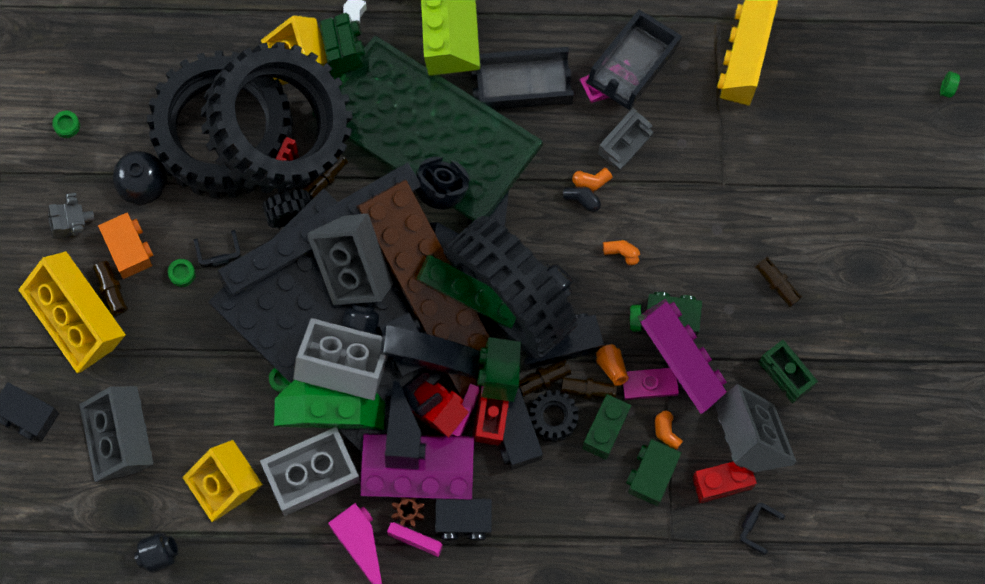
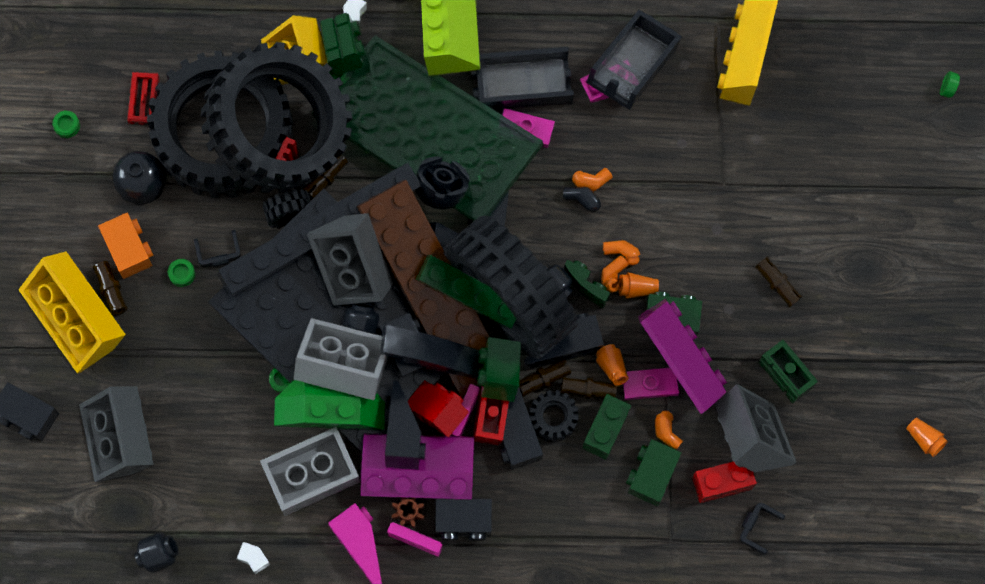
(68, 218): dark grey piece -> none
(141, 119): none -> red tile
(222, 480): yellow slope -> none
(253, 556): none -> white piece
(413, 384): black piece -> none
(537, 126): none -> dark pink plate
(593, 291): none -> dark green slope
(610, 273): none -> orange arm
(625, 139): dark grey hinge -> none
(635, 311): green tile -> none
(637, 285): none -> orange cone
(927, 437): none -> orange cone

